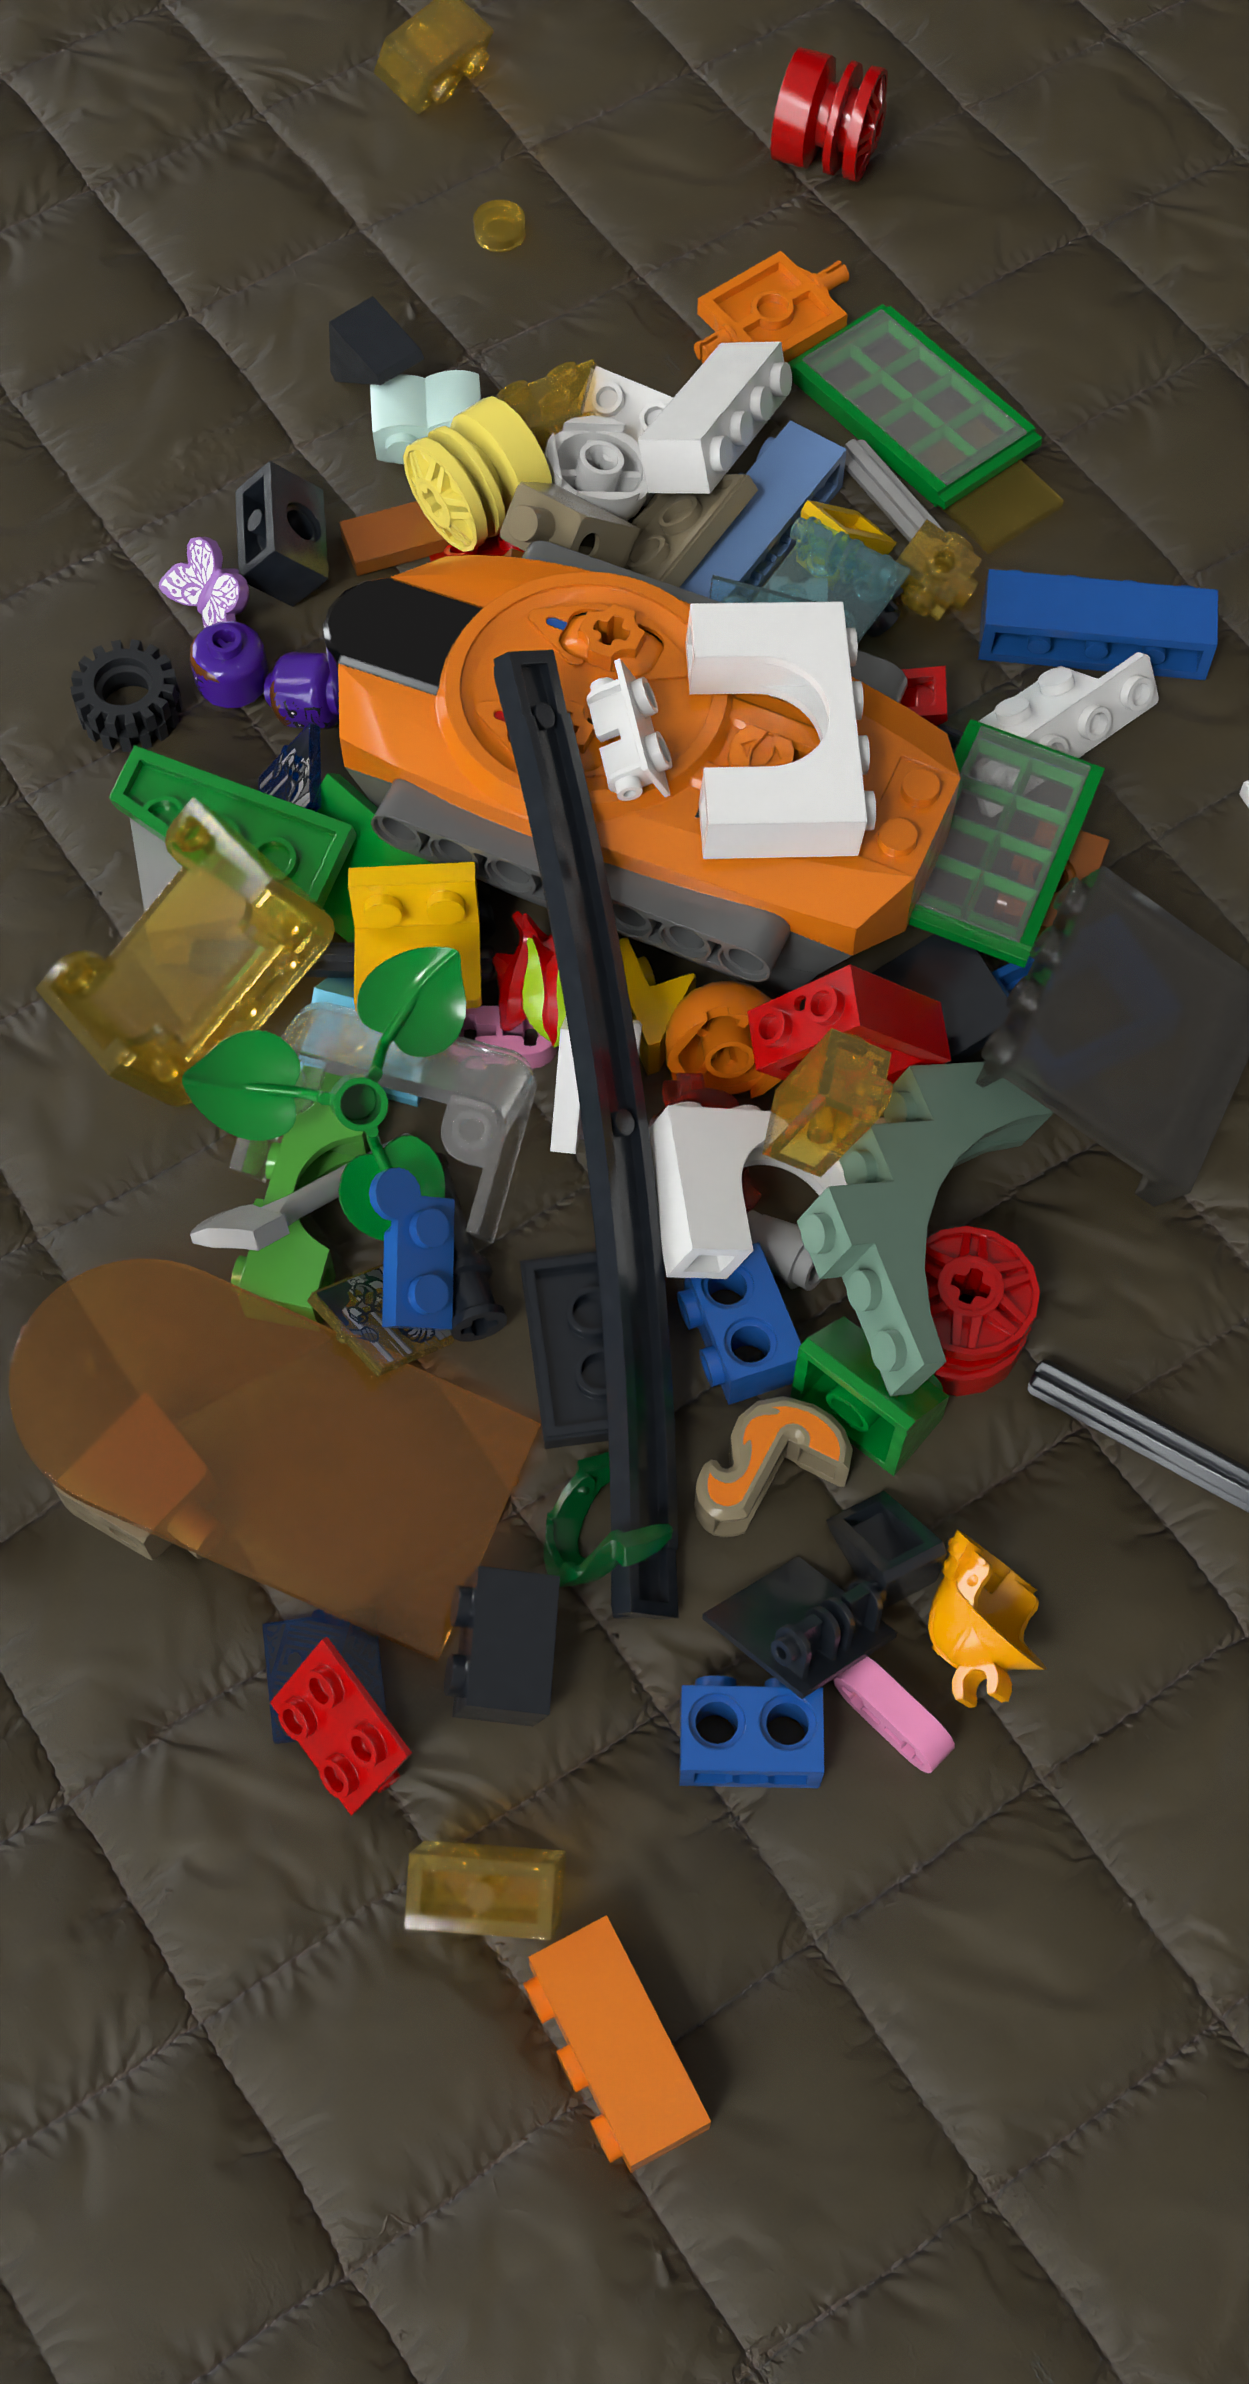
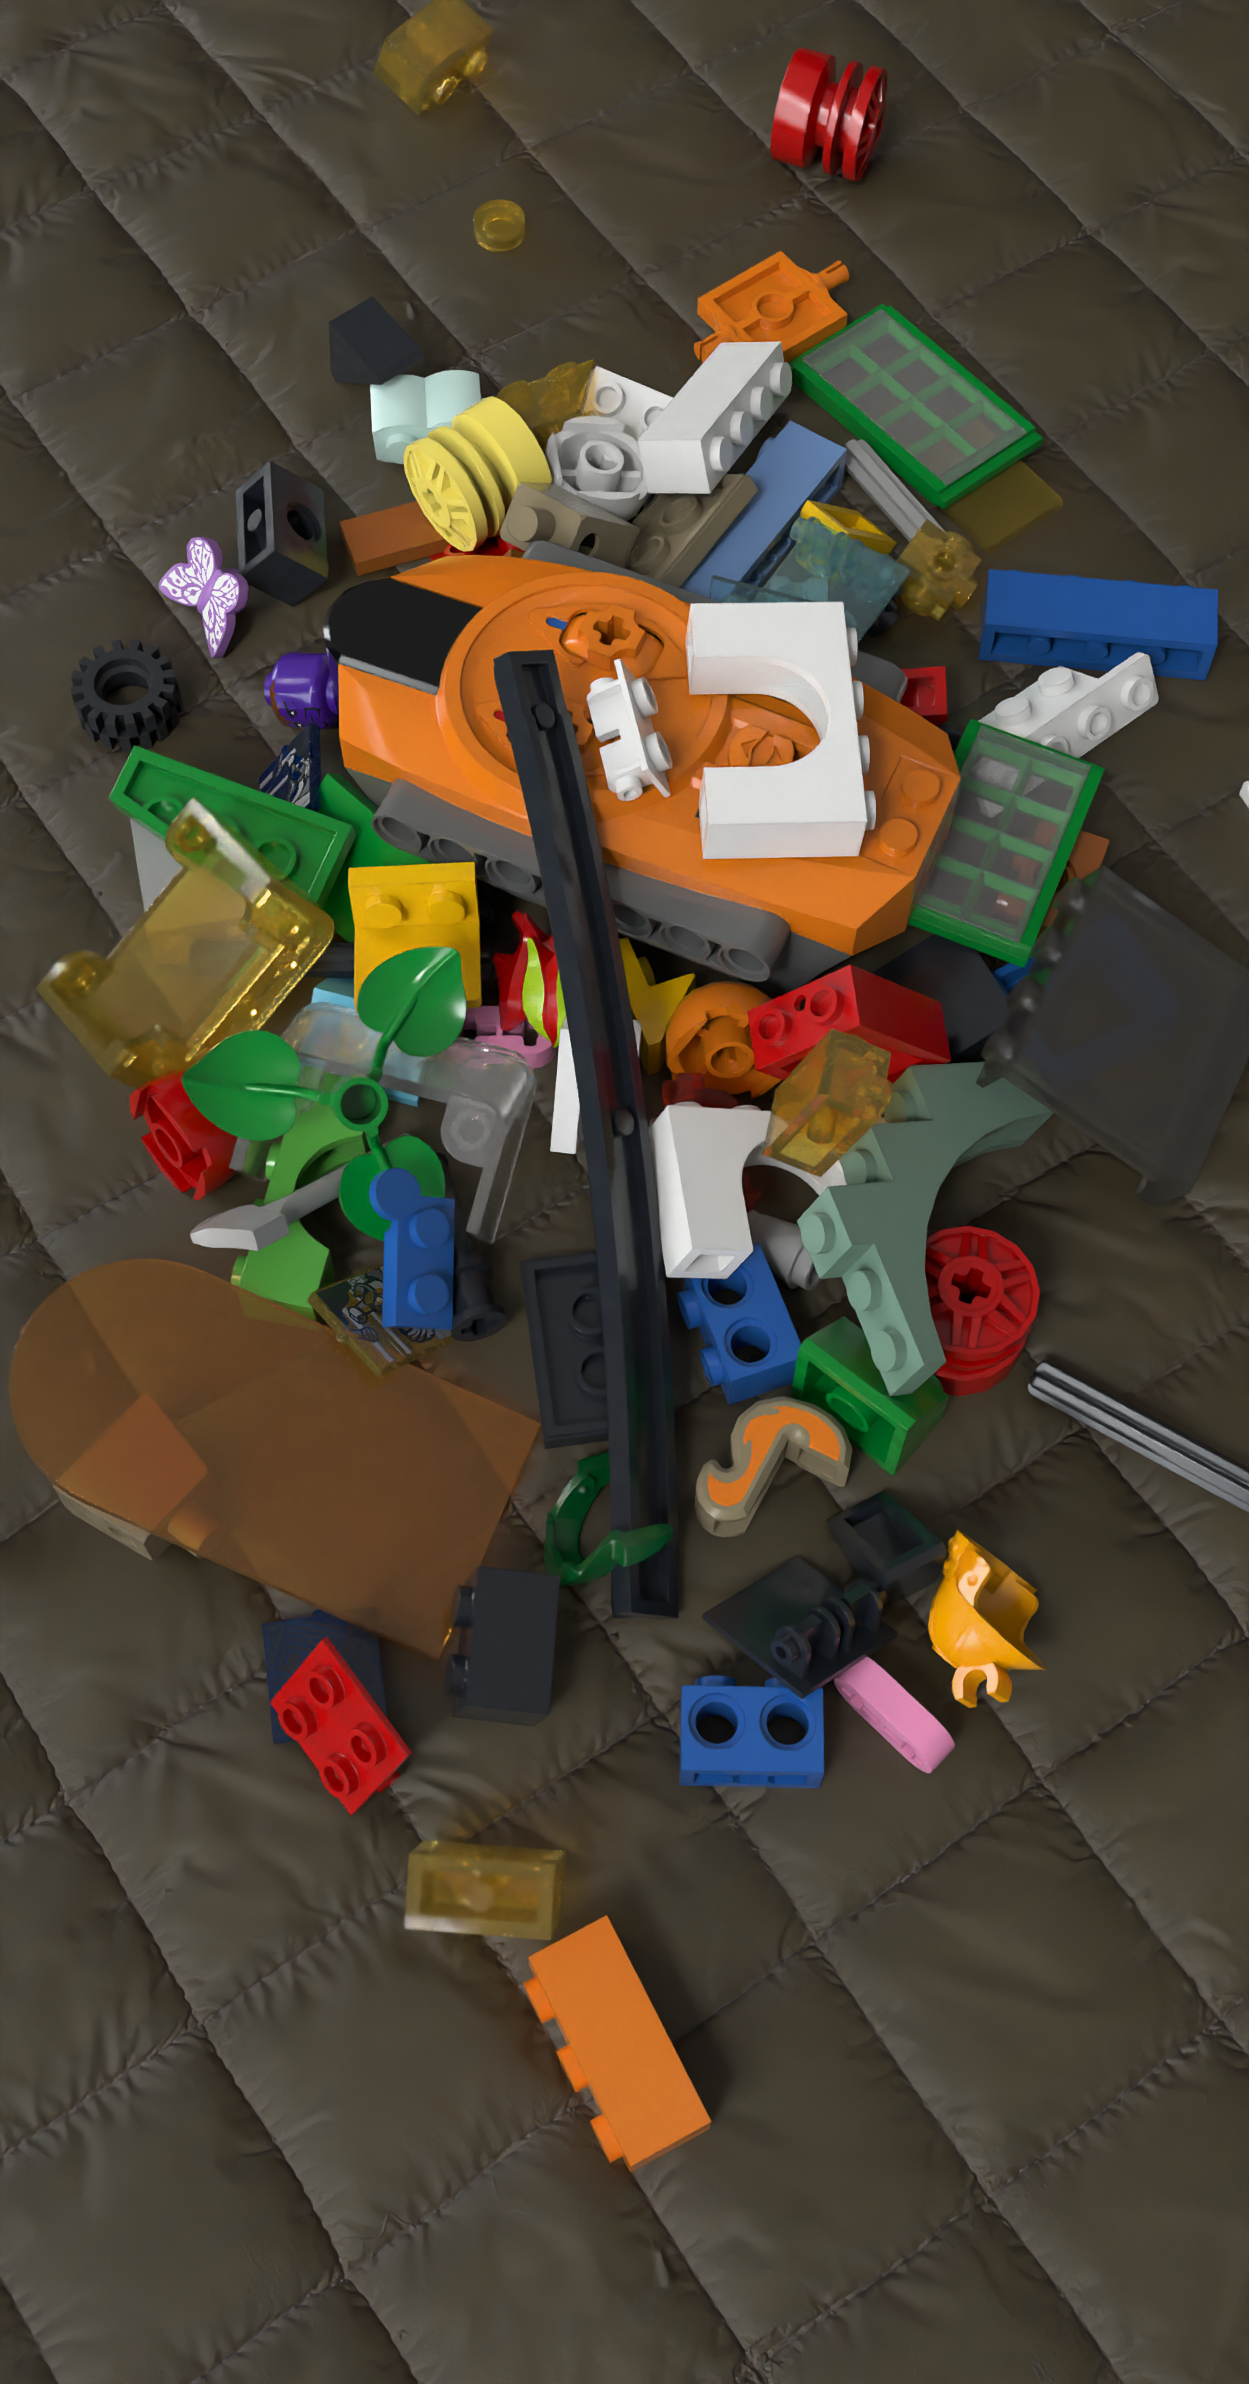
(181, 1138): none -> red cylinder
(229, 664): dark purple head -> none

